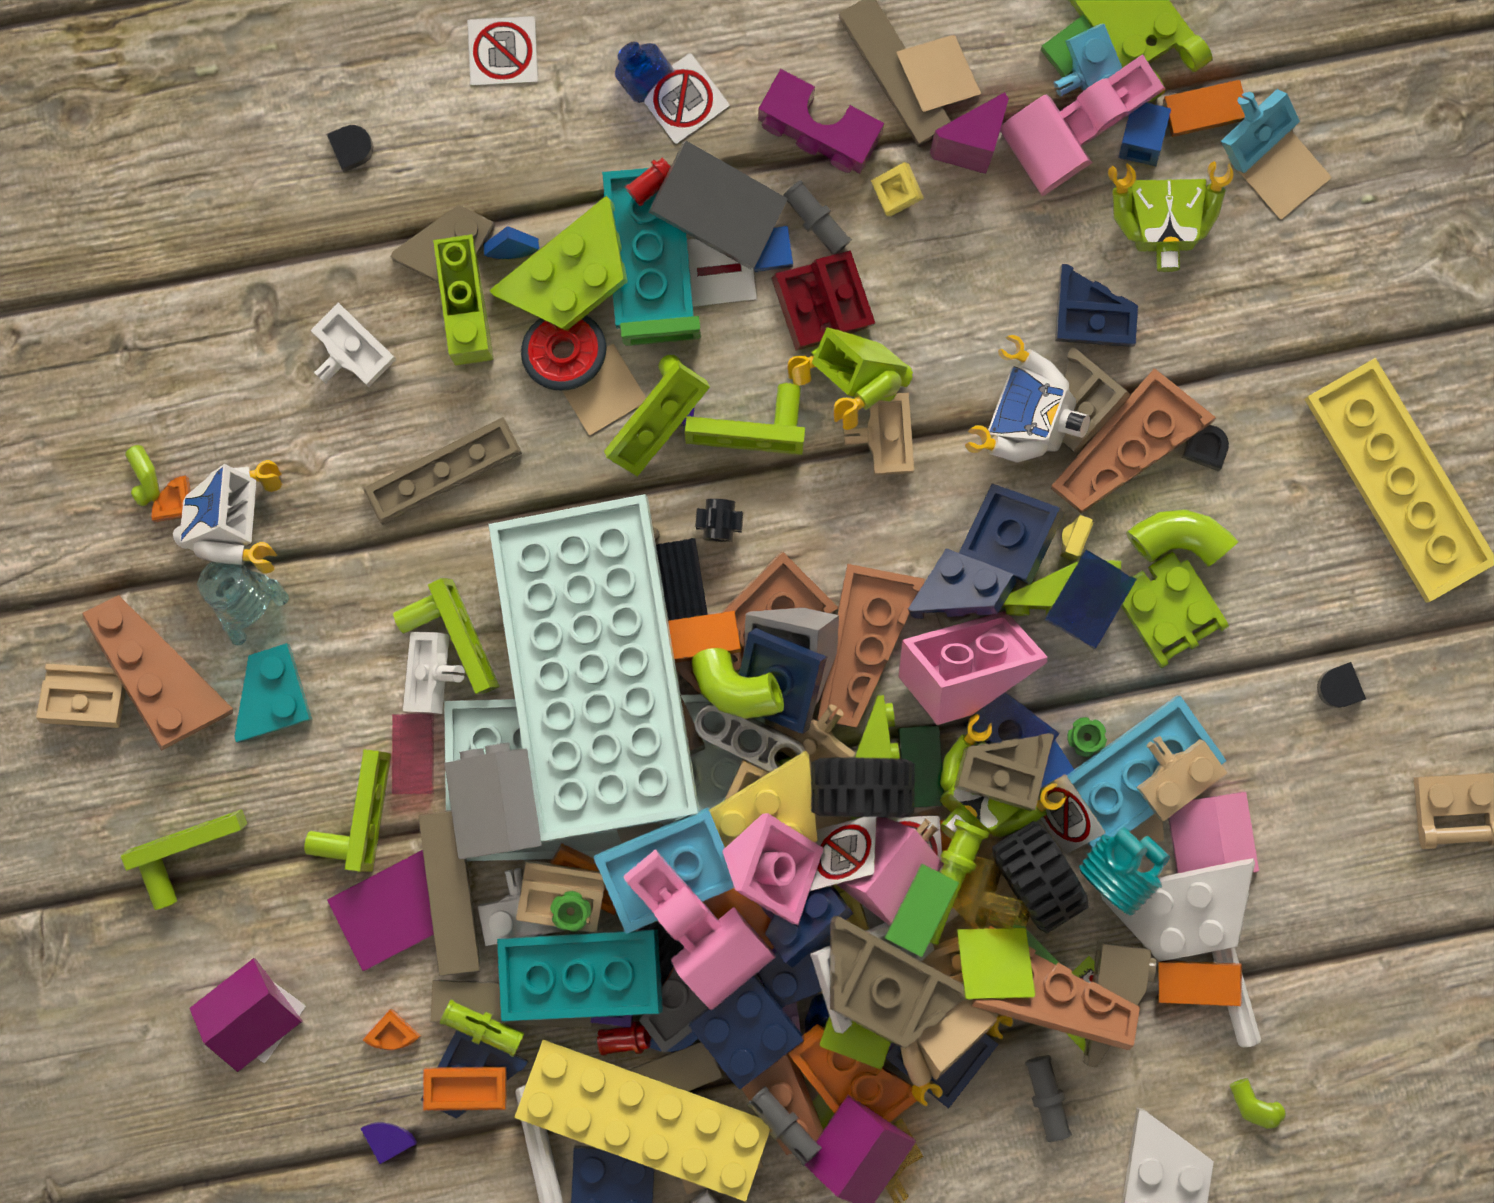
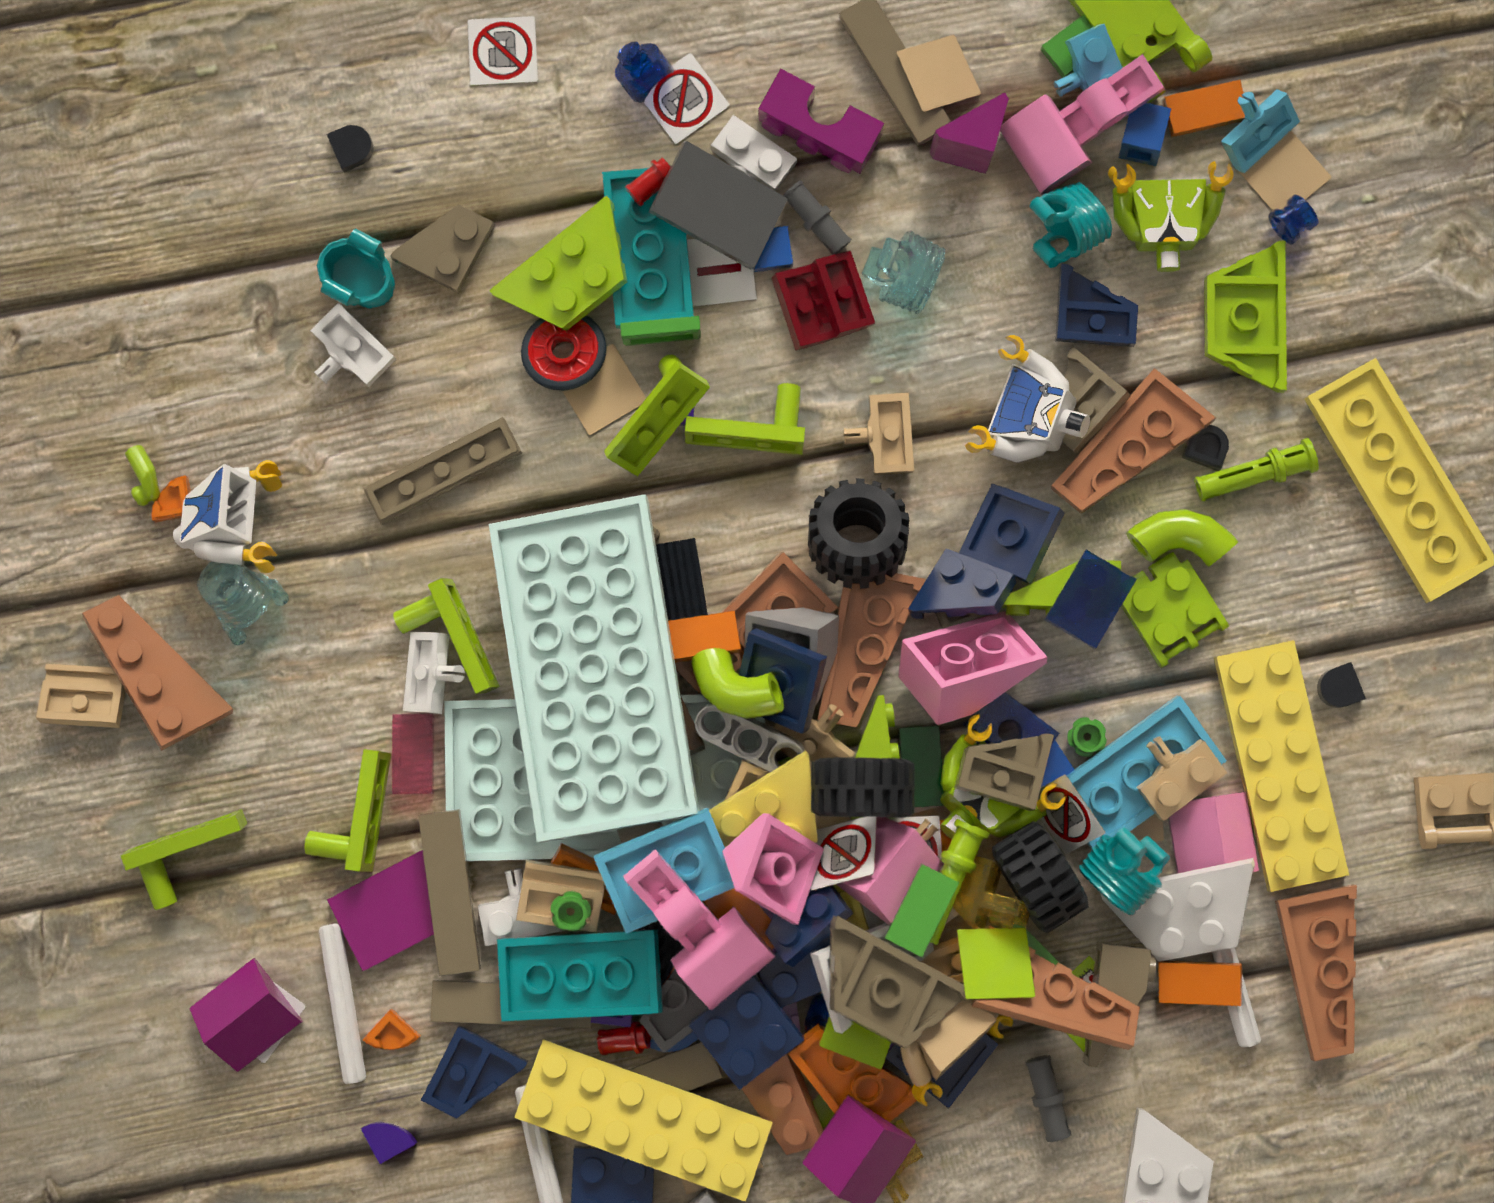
(271, 694): teal wing -> none
(342, 1003): none -> white axle
(356, 271): none -> teal piece
(462, 300): lime slope -> none
(464, 1088): orange tile -> none
(481, 1027): lime pin -> none
(492, 801): light grey brick -> none
(511, 244): blue tile -> none
(719, 520): black gear -> none
(753, 153): none -> white plate
(784, 1126): dark grey pin -> none
(858, 368): lime torso -> none
(862, 506): none -> black tyre
(897, 189): light yellow tile -> none
(916, 274): none -> clear light blue piece
(1073, 216): none -> teal piece
(1075, 536): light yellow tile -> none
(1249, 317): none -> lime wing
(1254, 1110): lime arm -> none
(1274, 466): none -> lime pin
(1281, 766): none -> light yellow plate
(1293, 219): none -> clear blue wheel
(1320, 954): none -> nougat wing

